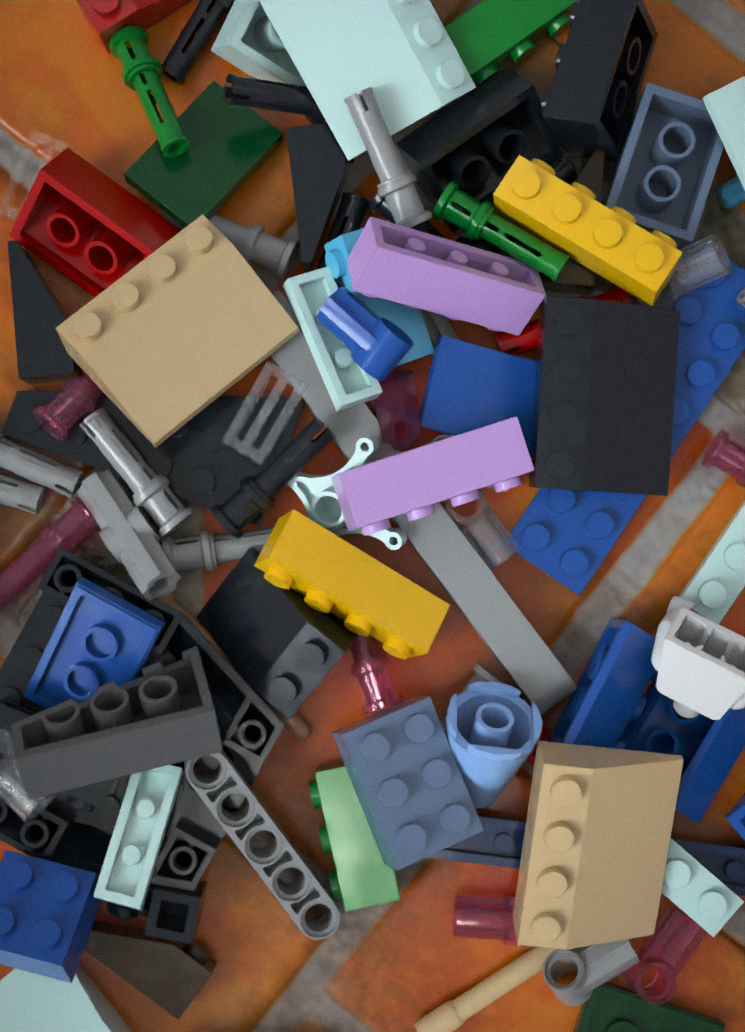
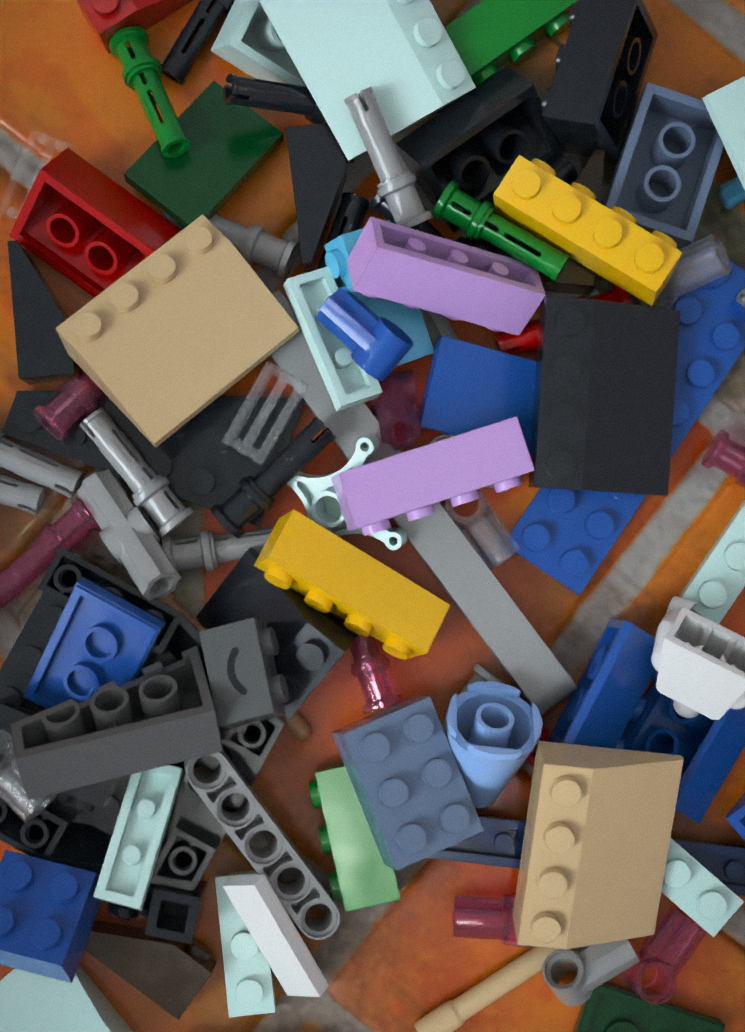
(244, 672): none -> dark grey brick
(245, 968): none -> light aqua plate
(275, 935): none -> white tile

